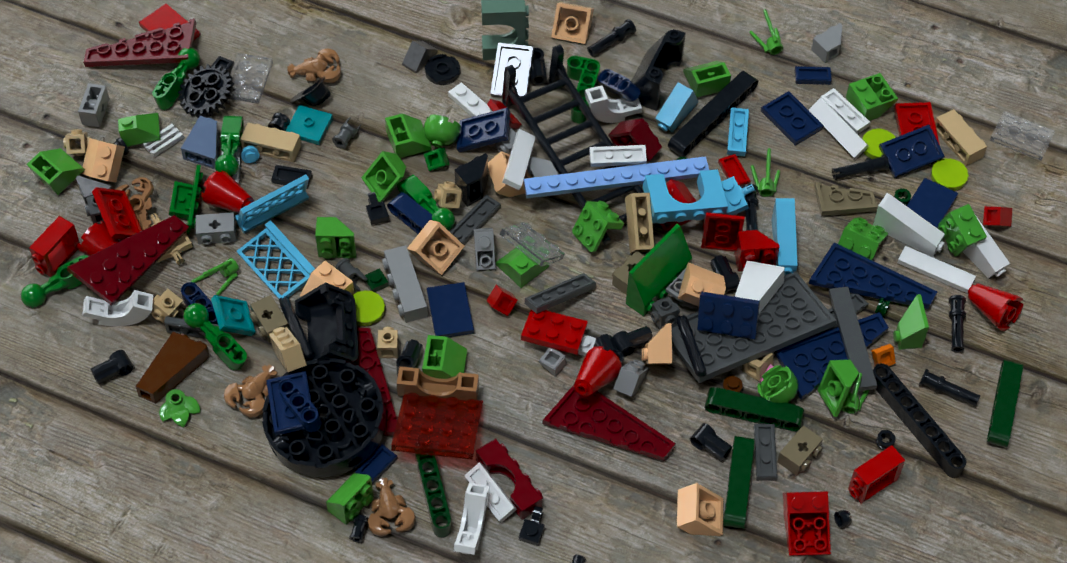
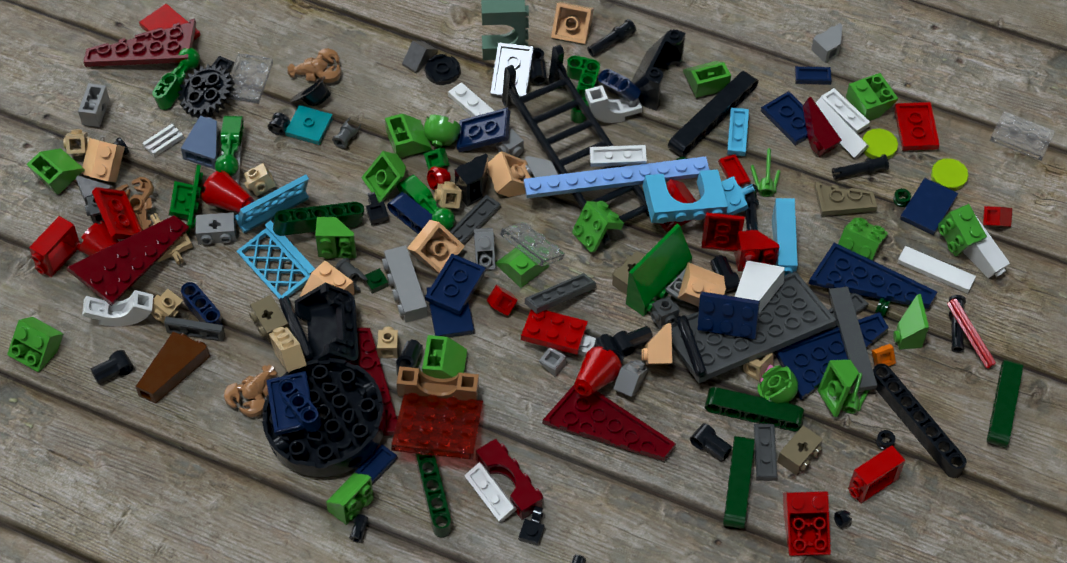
(34, 295): green beam -> none
(34, 343): none -> bright green slope
(139, 129): bright green slope -> none
(180, 409): bright green plate -> none
(197, 316): green beam -> none
(227, 268): bright green plant -> none
(233, 315): teal plate -> none
(250, 154): medium azure plate -> none
(259, 179): none -> tan brick
(271, 141): tan brick -> none
(284, 175): black tile -> none
(304, 219): none -> dark green beam
(369, 307): lime tile -> none
(389, 507): medium nougat animal -> none
(437, 176): none -> red cone
(455, 284): none -> dark blue plate
(472, 519): white arch -> none
(497, 105): red tile -> none
(518, 159): white tile -> none
(635, 133): dark red brick -> none
(639, 222): tan brick -> none
(676, 107): medium azure slope -> none
(699, 511): light nougat slope -> none
(733, 383): reddish brown plate -> none
(773, 43): bright green plant -> none
(819, 130): none -> dark red slope
(908, 226): white slope -> none
(912, 151): dark blue tile -> none
(940, 384): black pin -> none
(960, 137): tan brick -> none
(971, 333): none -> red axle
(996, 305): red cone -> none

